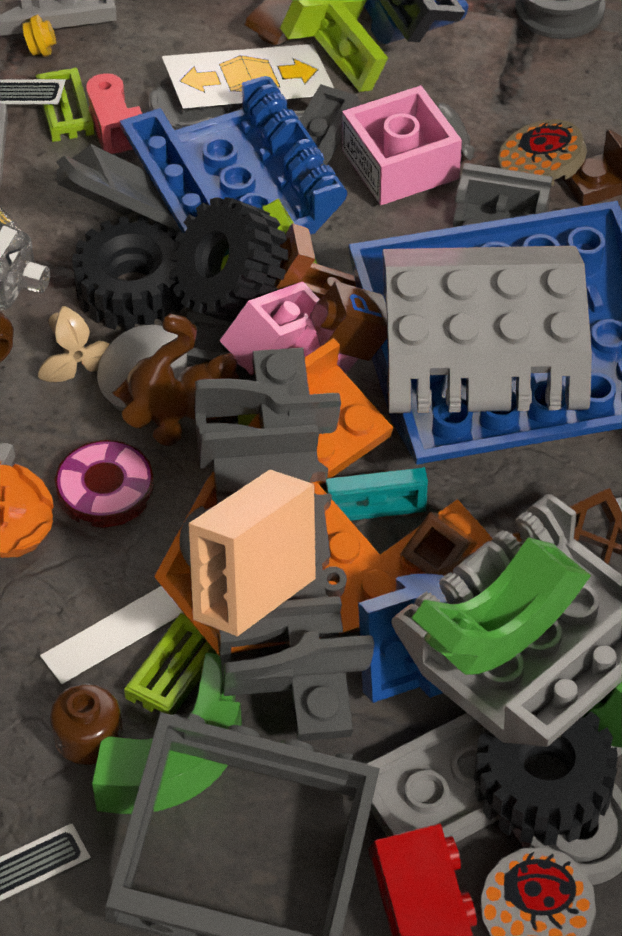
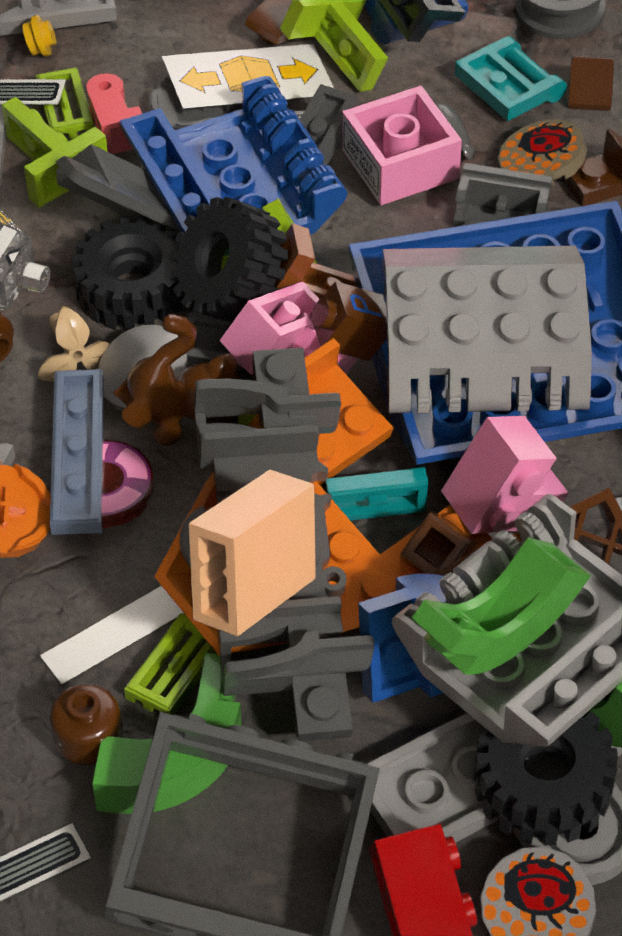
(44, 147): none -> lime bracket
(77, 452): none -> sand blue tile
(502, 86): none -> teal plate
(502, 475): none -> bright pink brick
(591, 83): none -> reddish brown slope

